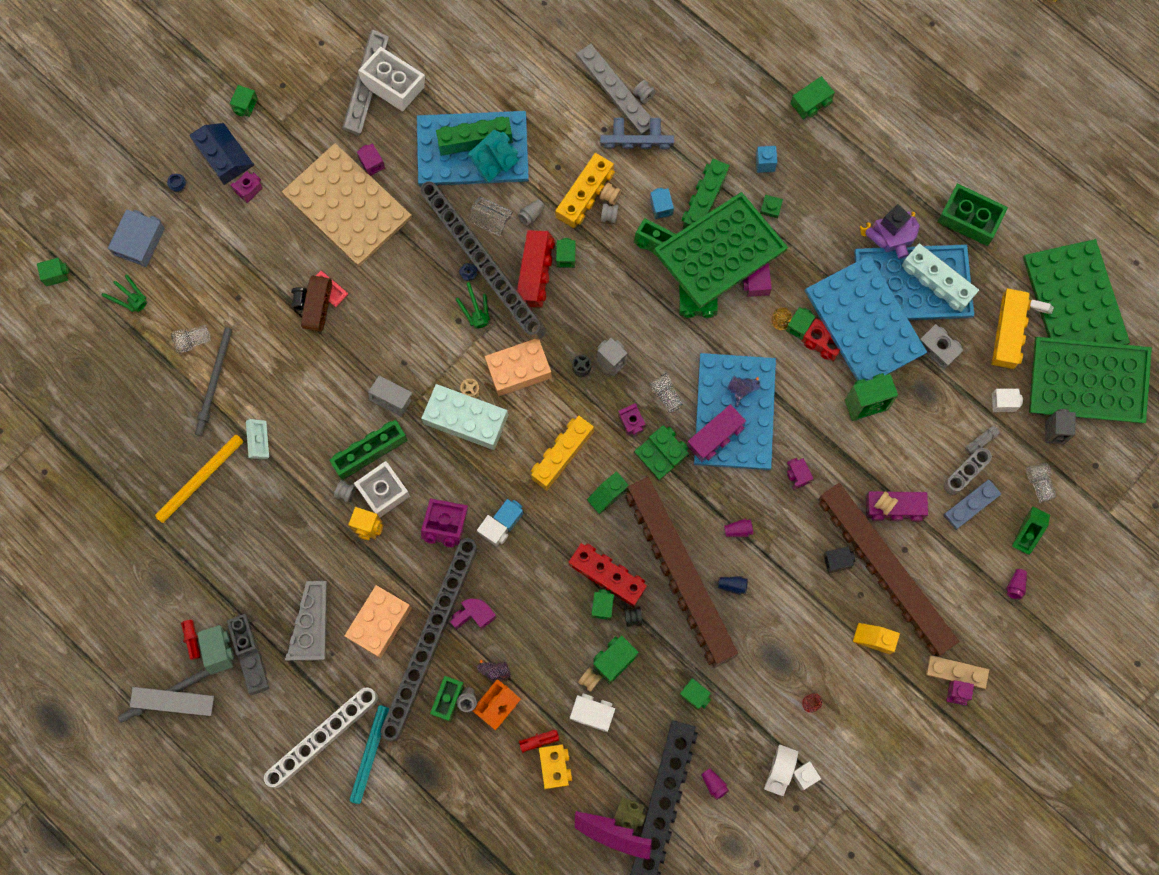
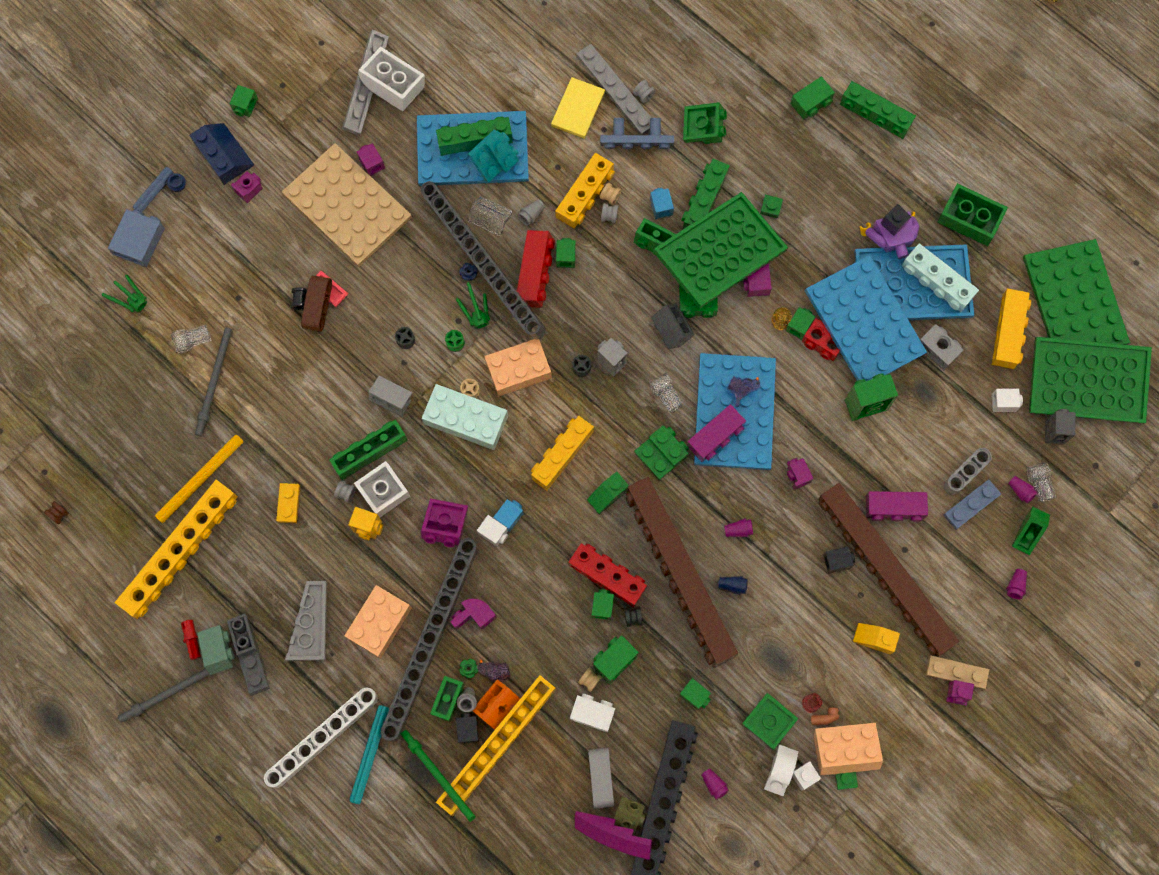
(52, 271): green brick -> none
(56, 512): none -> reddish brown wheel
(152, 190): none -> sand blue axle
(166, 552): none -> yellow brick
(171, 701): light grey tile -> none
(257, 439): light aqua plate -> none
(288, 503): none -> yellow plate
(402, 334): none -> pearl dark grey wheel
(416, 748): none -> green bar
(451, 338): none -> green wheel
(467, 728): none -> black brick
(468, 663): none -> green plate
(498, 743): none -> yellow brick
(538, 740): red axle -> none
(554, 766): yellow brick -> none
(578, 107): none -> light yellow tile
(601, 778): none -> light grey beam
(631, 427): magenta brick -> none
(672, 326): none -> dark grey brick
(704, 123): none -> green plate
(766, 159): dark azure brick -> none
(770, 721): none -> green plate
(825, 719): none -> nougat arm
(846, 780): none -> green plate
(848, 749): none -> light nougat brick
(877, 110): none -> green brick
(886, 503): tan wheel -> none
(982, 440): light grey axle -> none
(1022, 489): none -> magenta cone
(1041, 307): white tile -> none

